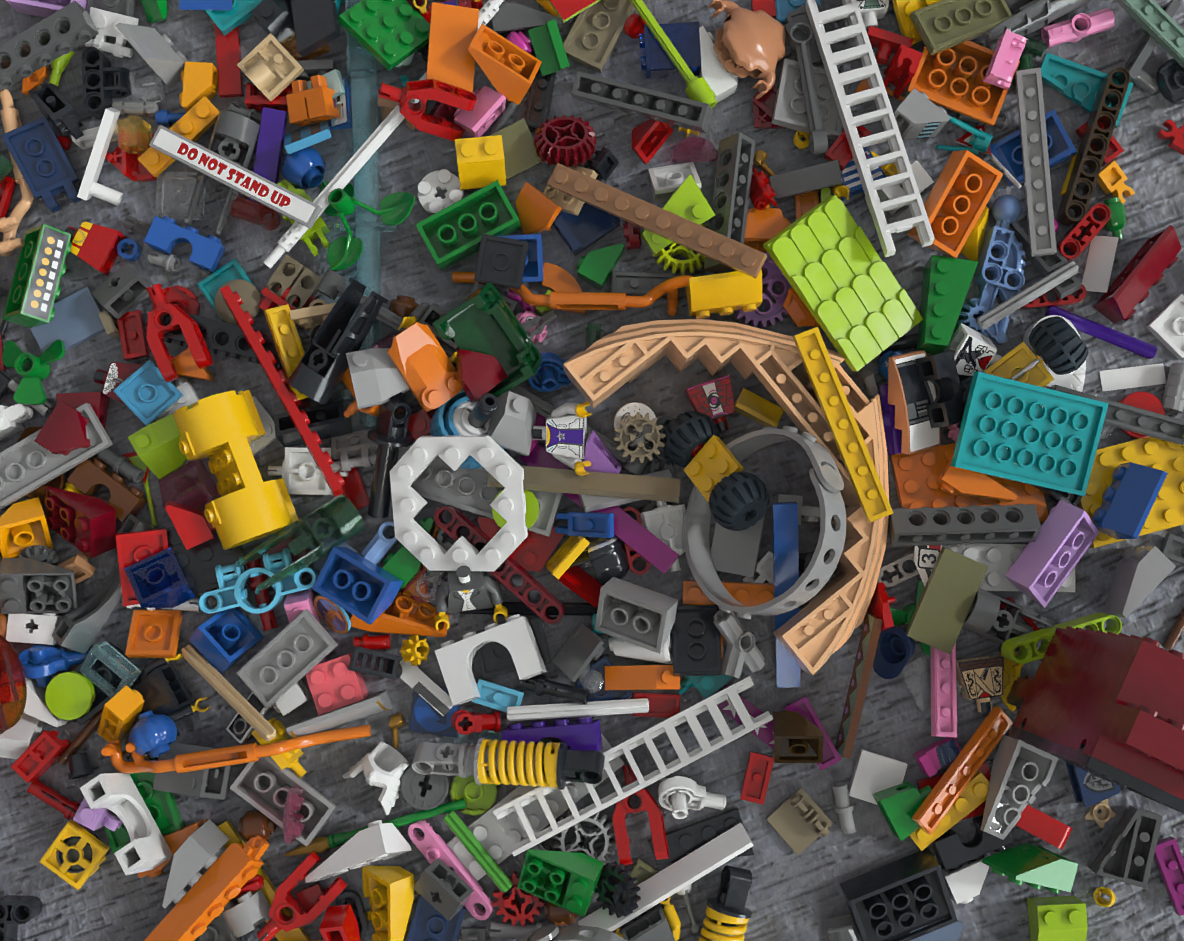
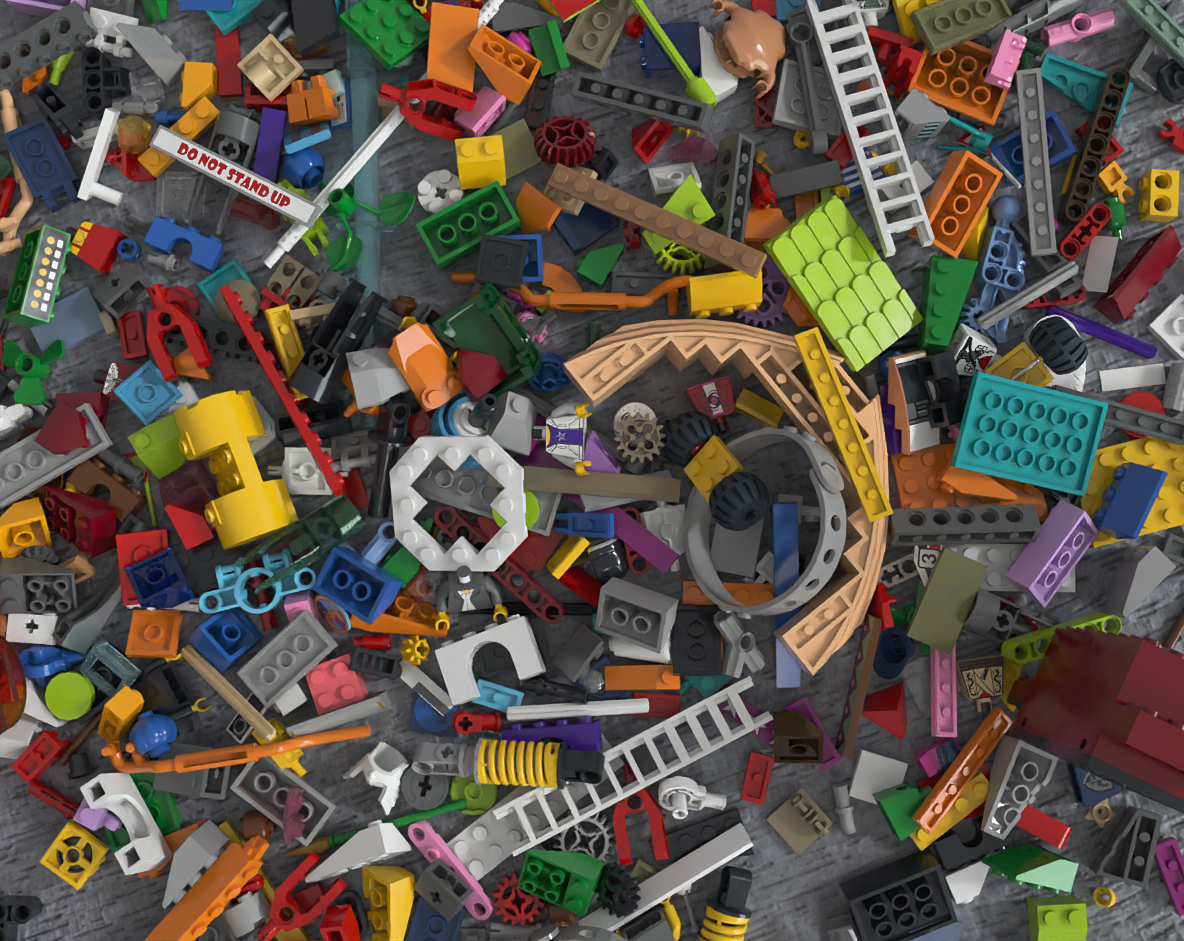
(395, 722): pearl gold hand -> none
(478, 851): bright green axle -> none
(888, 709): none -> red slope
(1165, 197): none -> yellow brick

